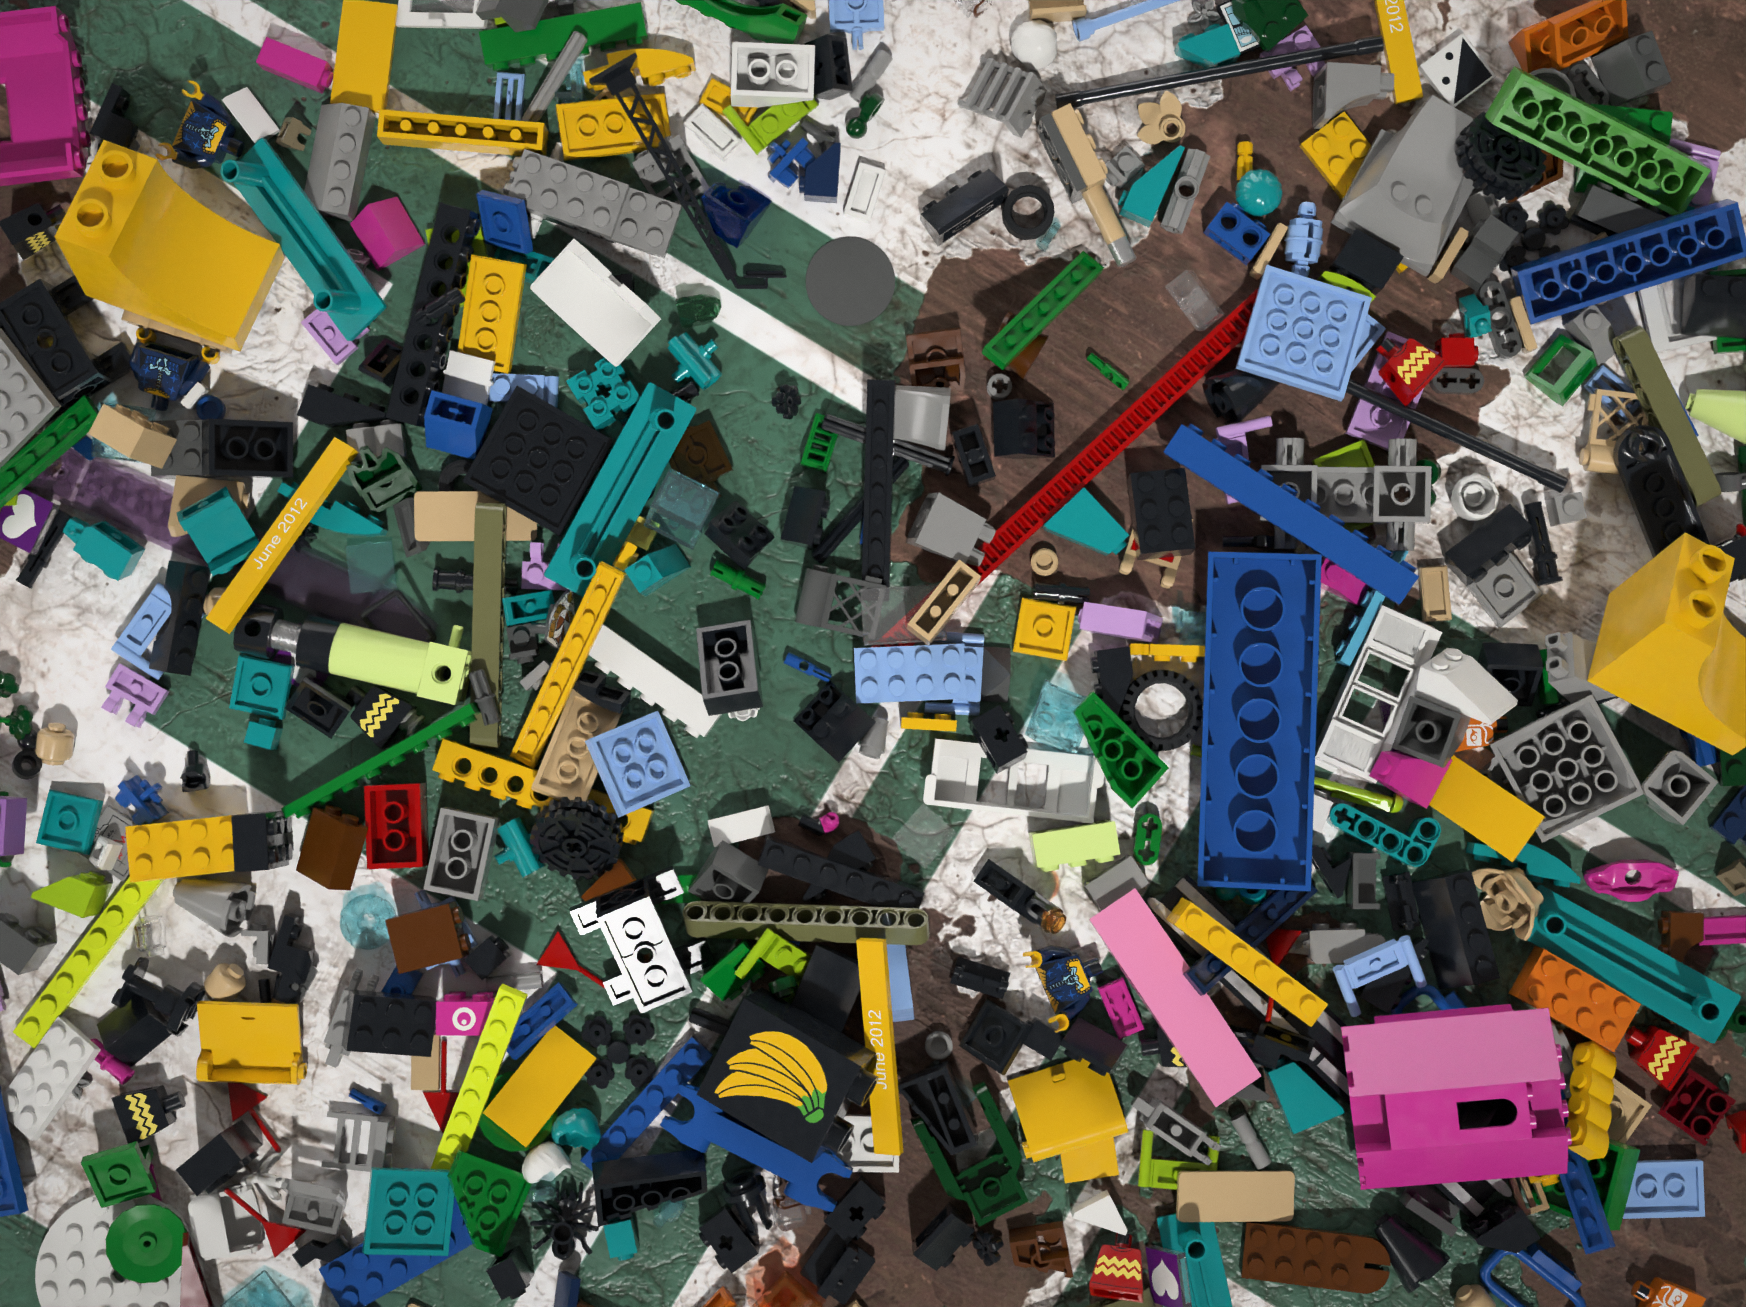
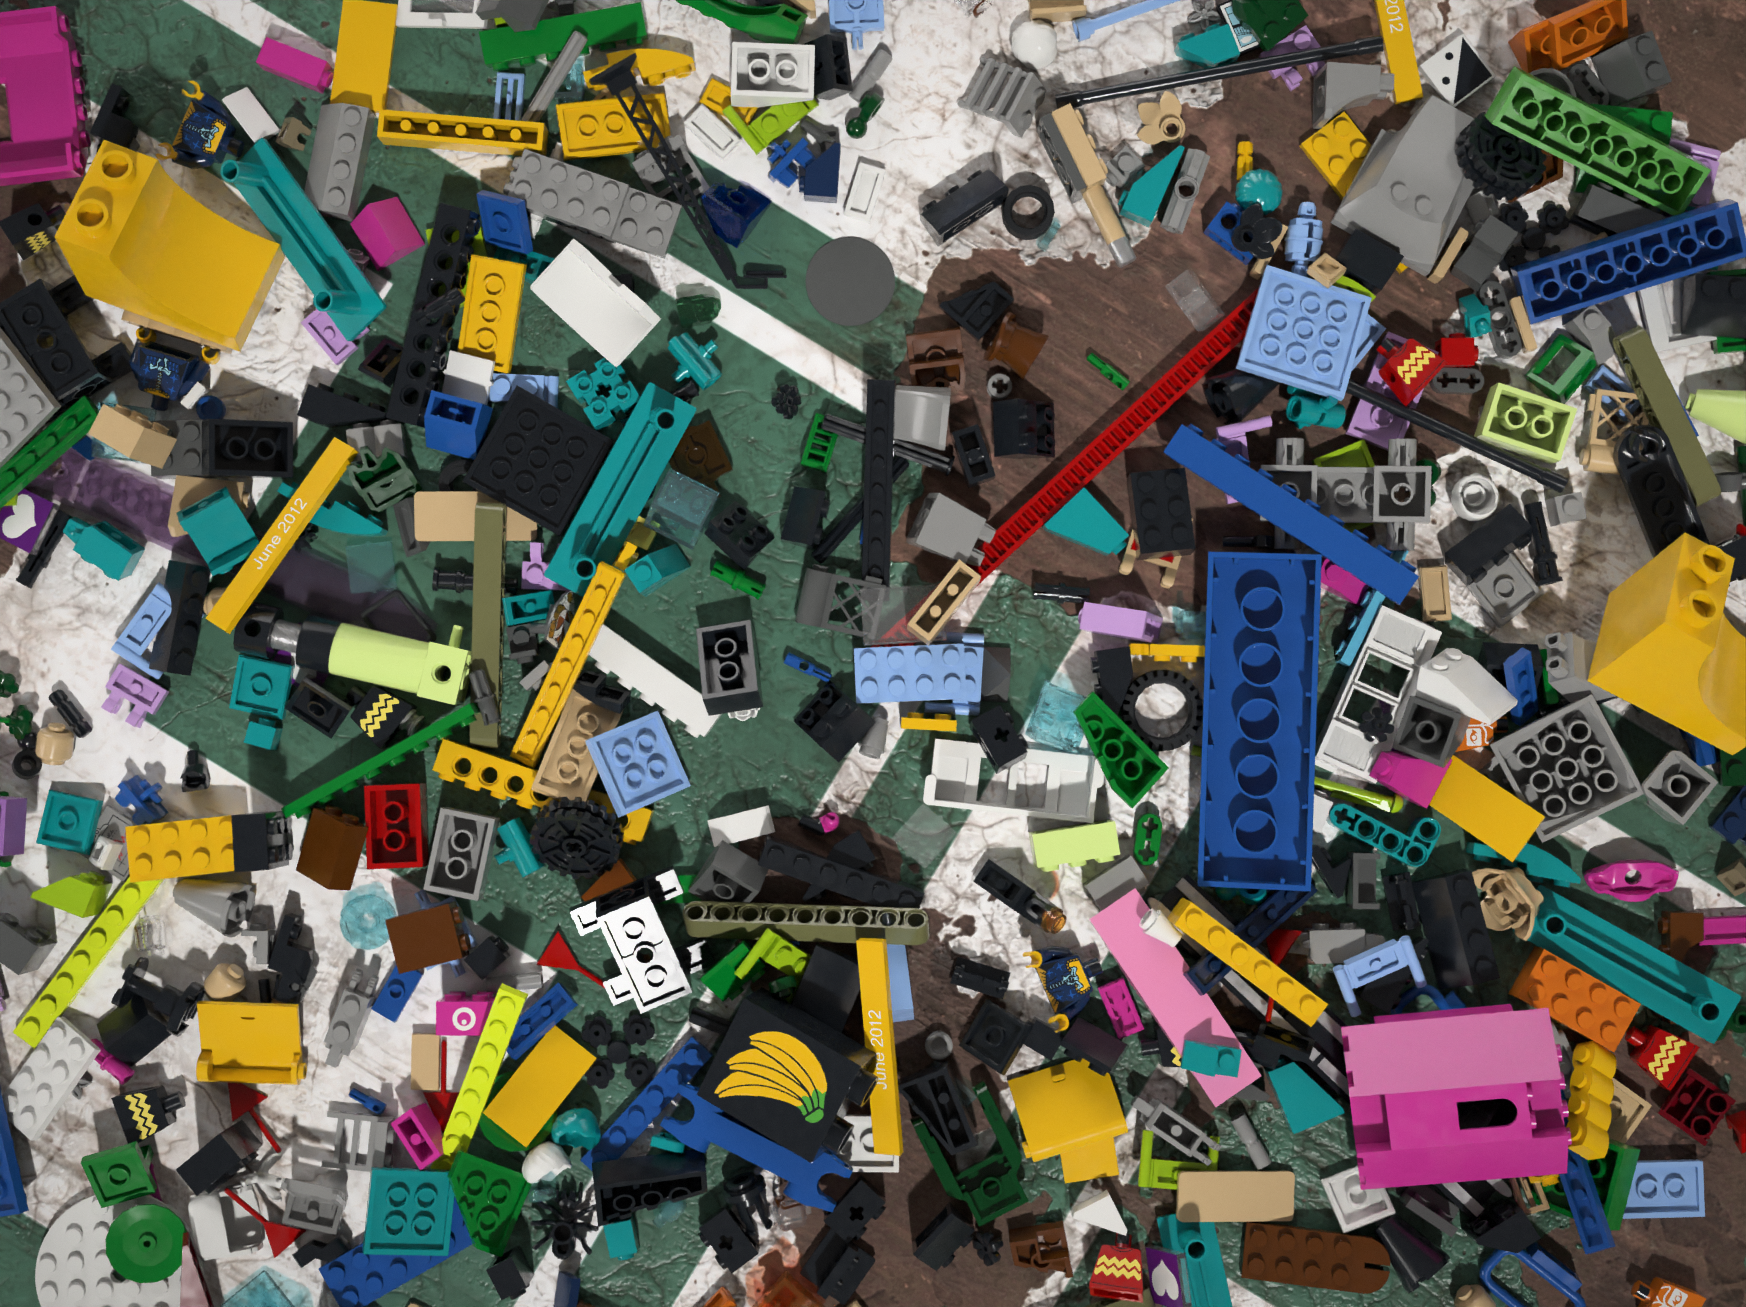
(70, 713): none -> black axle
(389, 1023): black brick -> none
(420, 1134): none -> dark pink slope
(667, 1142): none -> teal tile
(978, 309): none -> black wing
(1042, 310): green plate -> none
(1044, 562): tan tile -> none
(1044, 629): yellow tile -> none
(1158, 926): none -> white cone
(1210, 1058): none -> teal slope
(1260, 232): none -> black plate
(1314, 409): none -> teal pin
(1326, 270): none -> tan tile
(1351, 1204): none -> white tile
(1370, 725): none -> black plant
(1521, 685): none -> blue plate
(1525, 423): none -> yellowish green brick

